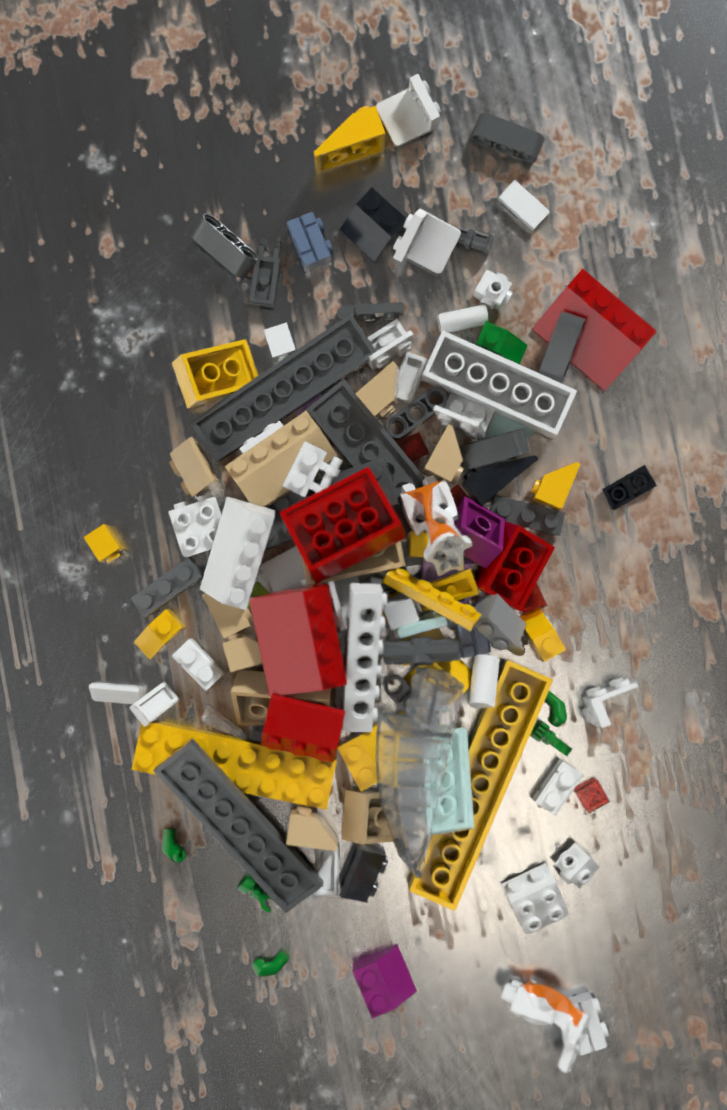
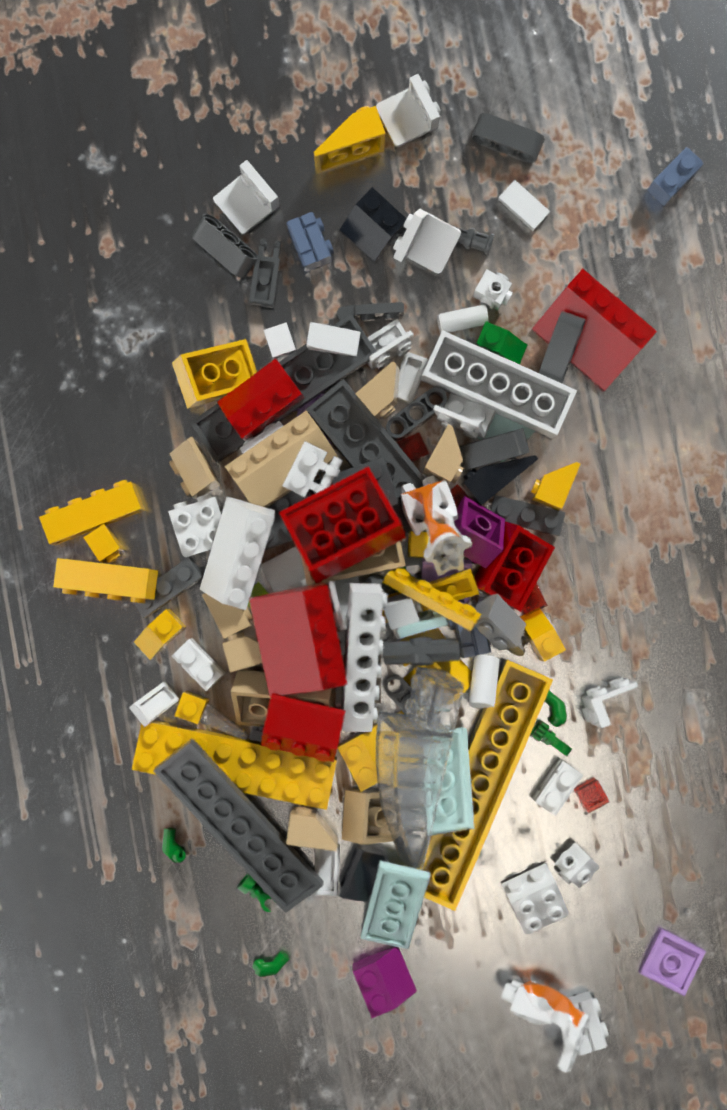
(89, 514): none -> yellow brick
(105, 579): none -> yellow brick
(115, 692): white slope -> none
(191, 707): none -> yellow brick
(247, 199): none -> white bracket
(260, 400): none -> red slope
(333, 339): none -> white slope
(394, 905): none -> light aqua tile
(629, 487): black slope -> none
(672, 961): none -> lavender tile
(675, 176): none -> sand blue brick

